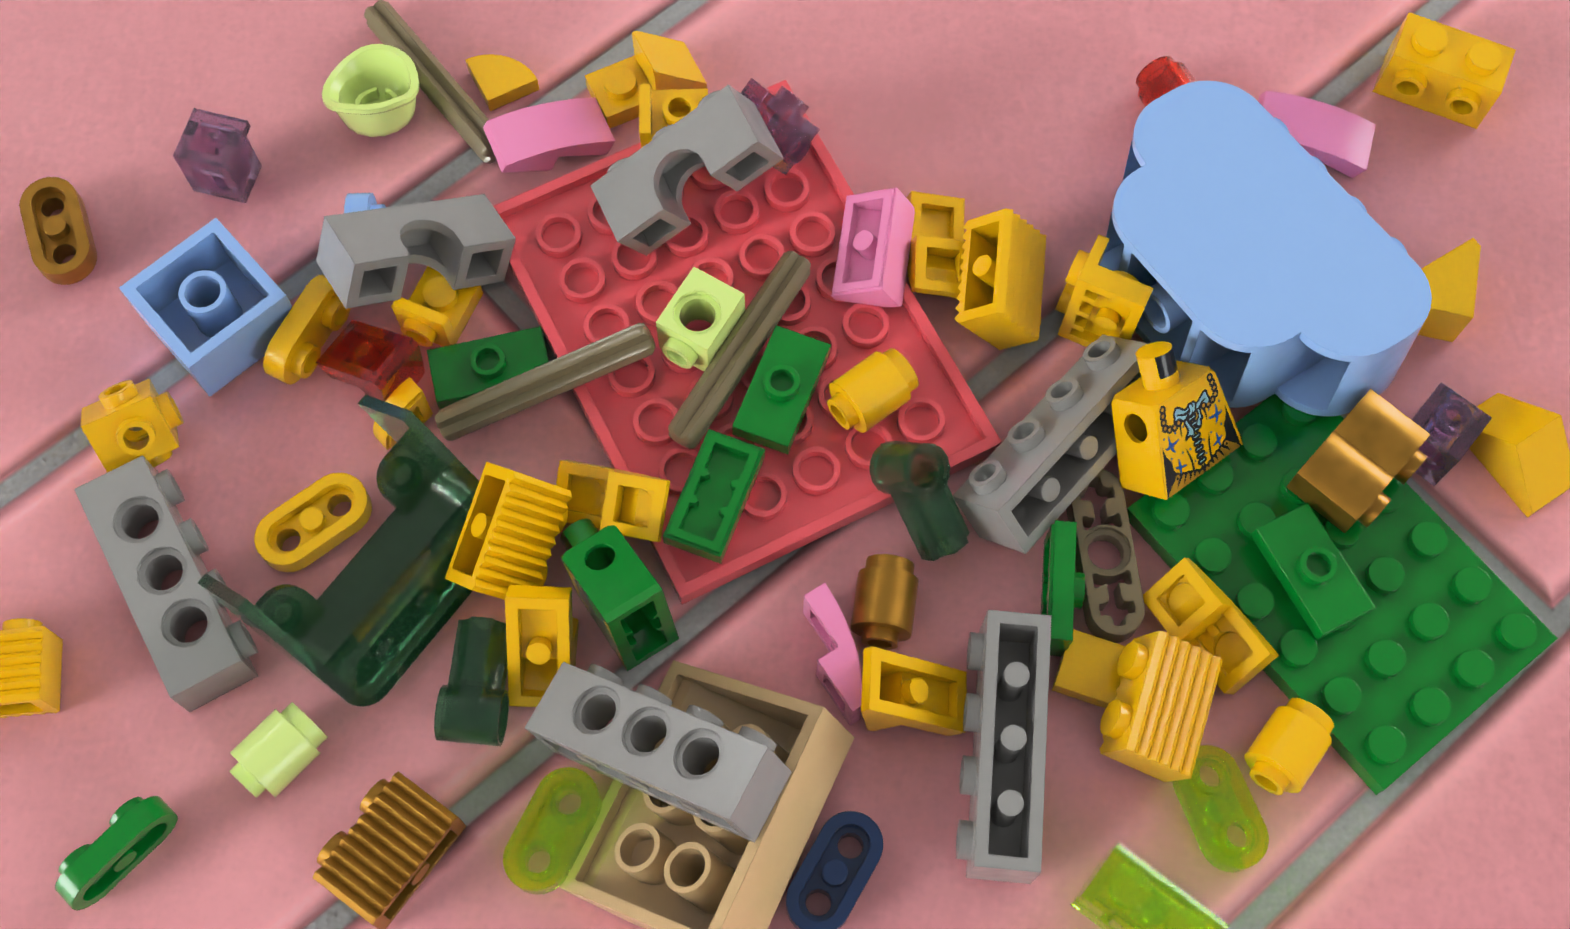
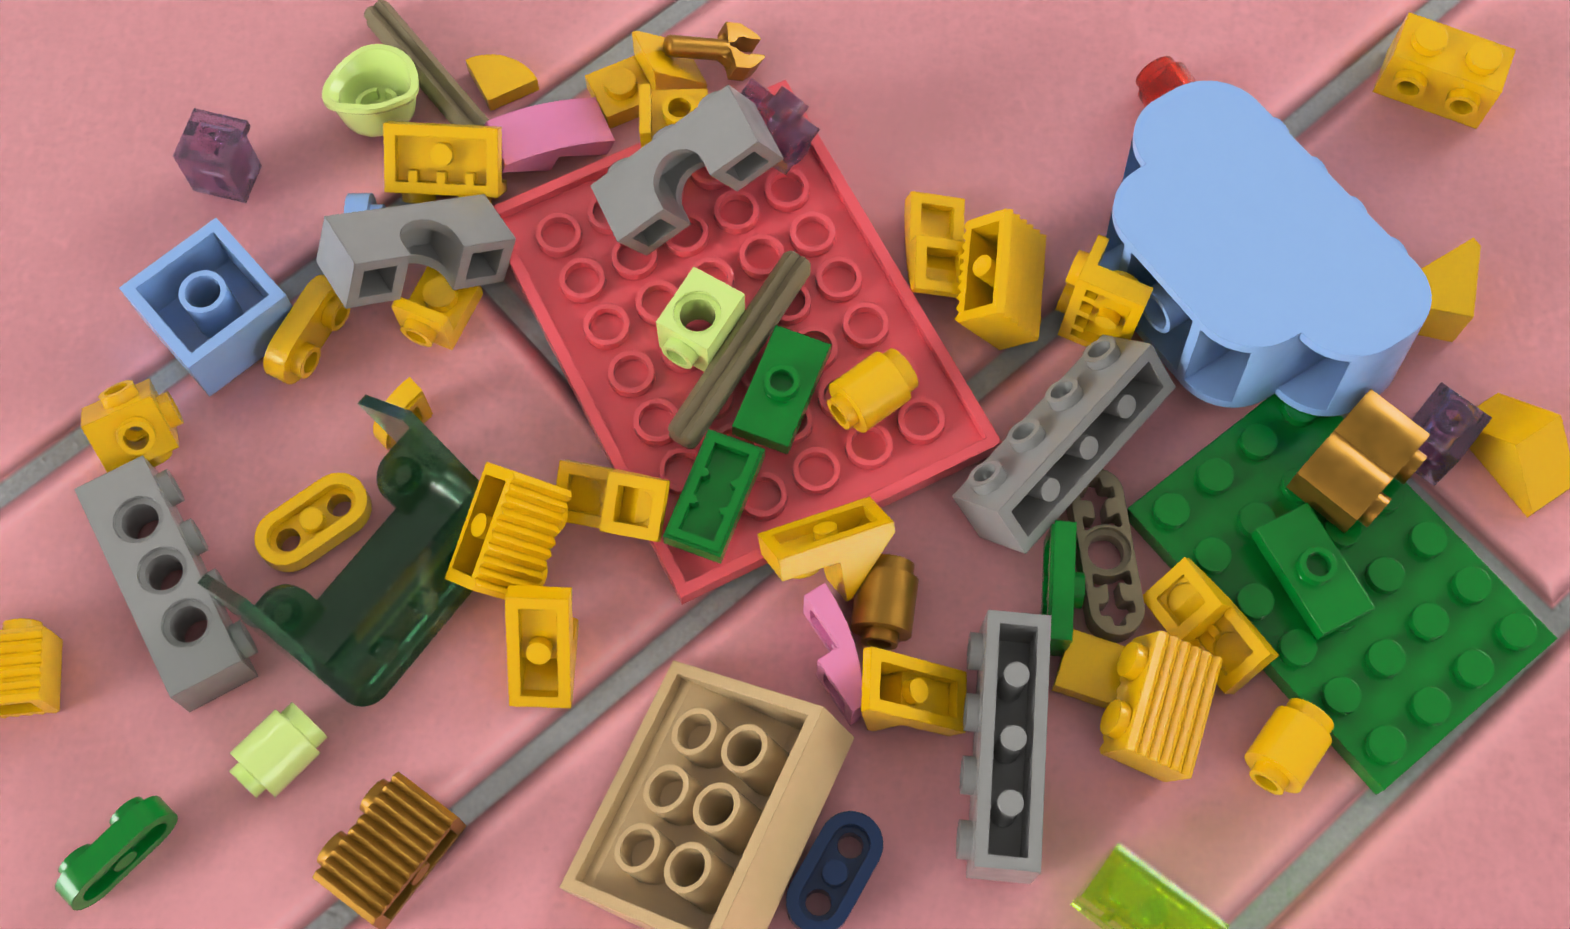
(59, 235): pearl gold plate -> none
(372, 359): clear red slope -> none
(442, 160): none -> yellow bracket
(475, 700): clear green piece -> none
(484, 362): green plate -> none
(545, 381): dark tan axle -> none
(551, 831): clear neon green plate -> none
(618, 591): green torso -> none
(726, 49): none -> pearl gold bar
(731, 795): light grey brick -> none
(839, 540): none -> yellow slope
(874, 248): bright pink slope -> none
(918, 482): clear green piece -> none
(1170, 423): yellow torso -> none
(1216, 808): clear neon green plate -> none
(1324, 130): bright pink slope -> none

